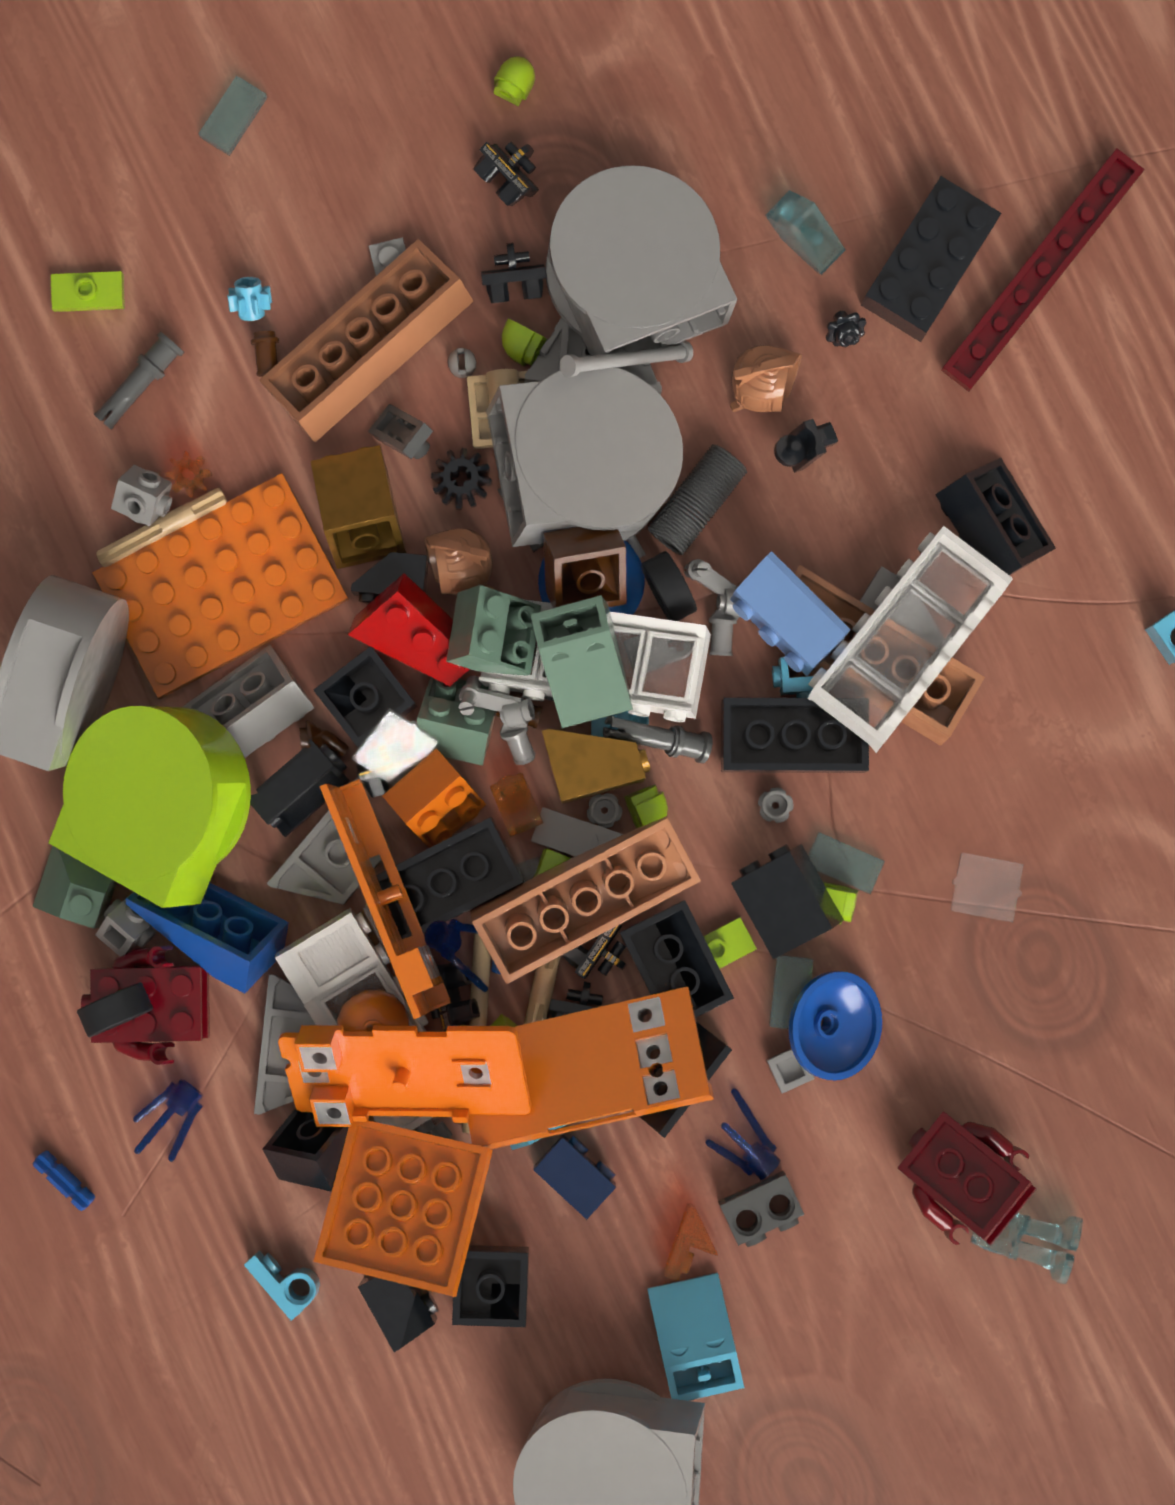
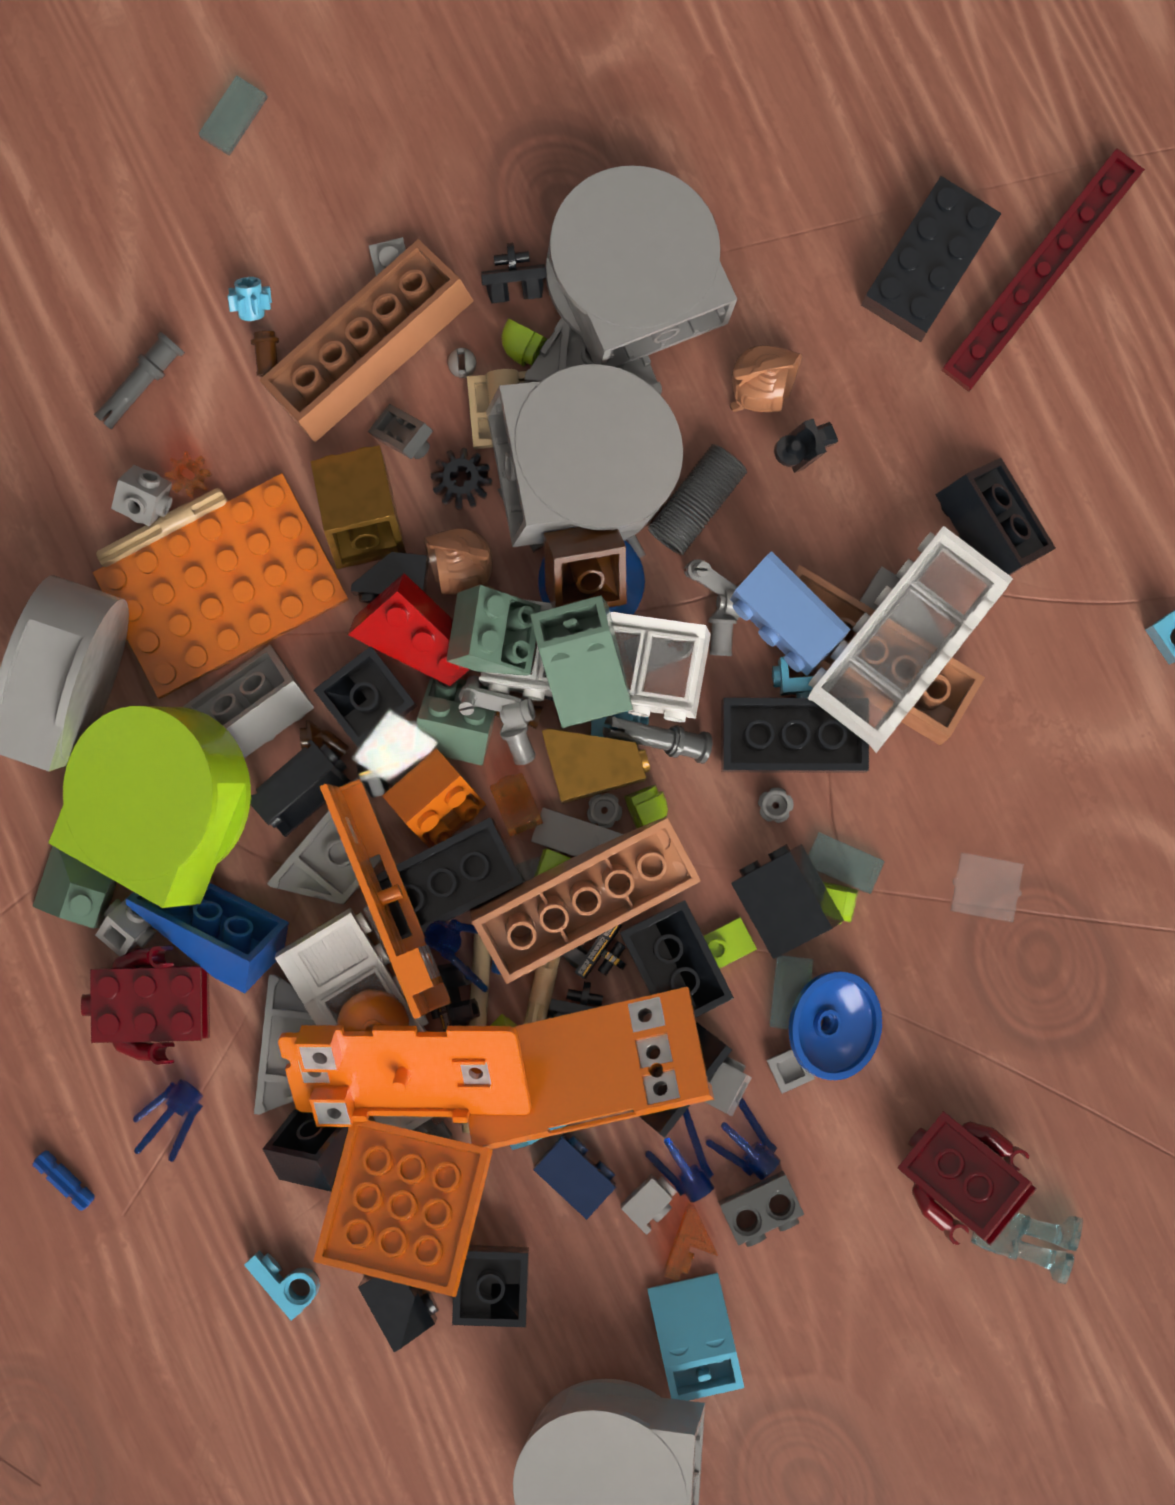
(87, 291): lime plate -> none
(114, 1009): black tyre -> none
(496, 160): black hips -> none
(514, 80): lime piece -> none
(571, 364): light grey bar -> none
(649, 1202): none -> light grey brick
(669, 586): black tyre -> none
(693, 1181): none -> clear blue plant
(728, 1086): none -> light grey brick
(805, 231): clear light blue slope -> none
(845, 329): black plant -> none

